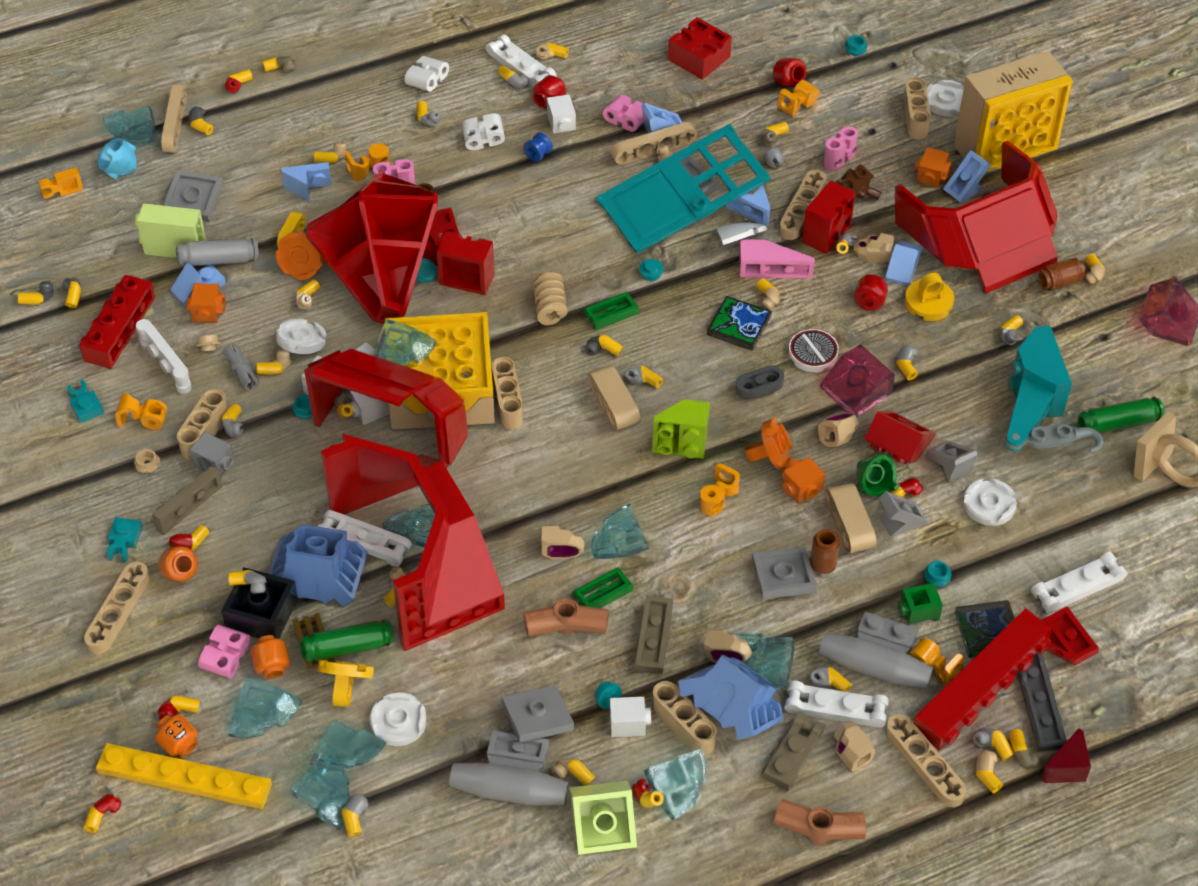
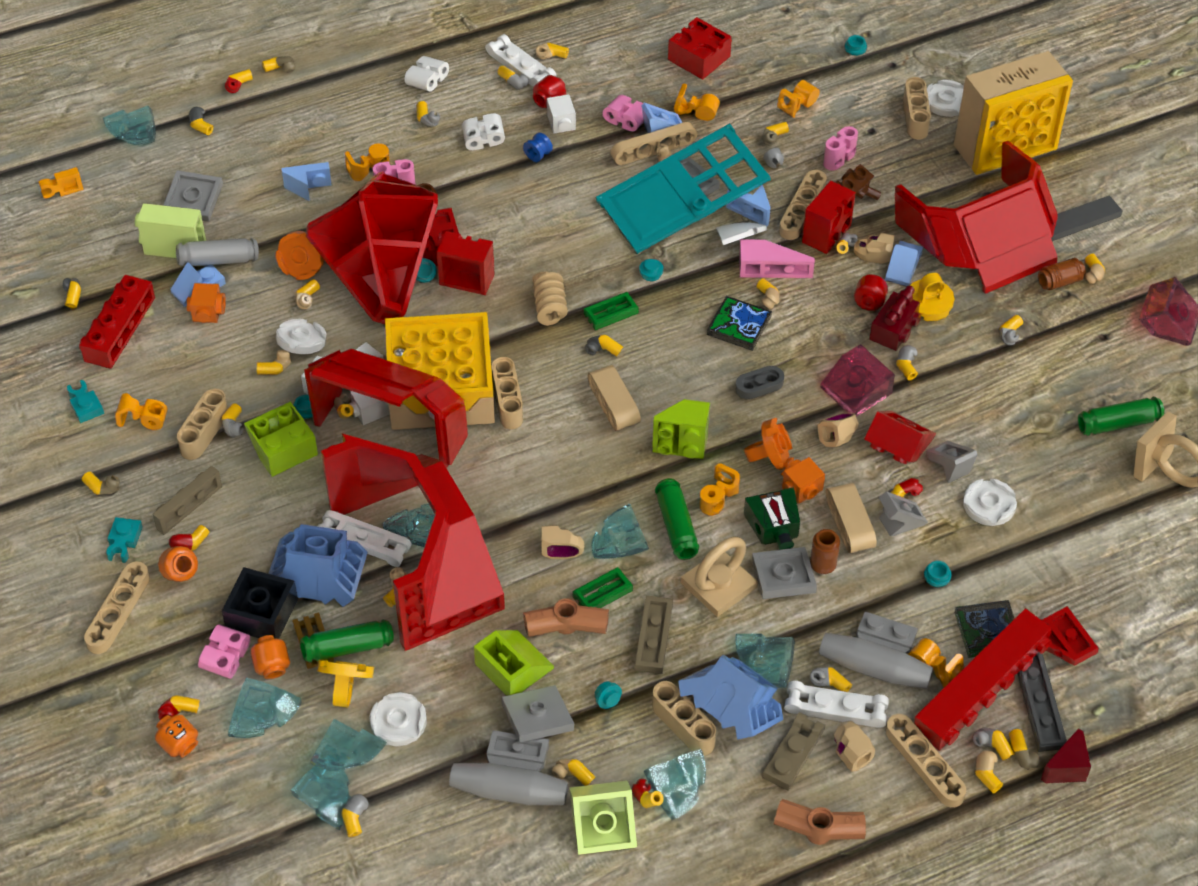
(38, 297): arm -> none
(98, 487): none -> arm
(98, 809): arm -> none
(117, 158): medium azure helmet -> none
(146, 461): tan plate -> none
(168, 360): white plate -> none
(174, 118): tan beam -> none
(184, 776): yellow plate -> none
(207, 342): tan plate -> none
(212, 452): light grey brick -> none
(241, 367): light grey pin -> none
(248, 577): arm -> none
(281, 438): none -> lime slope
(295, 222): yellow beam -> none
(333, 156): arm -> none
(402, 343): clear light blue brick -> none
(510, 661): none -> lime slope
(629, 717): white brick -> none
(641, 375): arm -> none
(677, 519): none -> green axle
(705, 107): none -> light orange leg
(720, 579): none -> tan tile
(728, 644): tan rock -> none
(774, 517): none -> dark green torso
(789, 72): red head -> none
(813, 350): tile -> none
(876, 475): green helmet -> none
(896, 319): none -> dark red brick
(920, 603): green brick -> none
(933, 167): orange brick -> none
(966, 178): light blue slope -> none
(1042, 390): teal slope -> none
(1079, 583): white plate -> none
(1086, 217): none -> dark grey tile

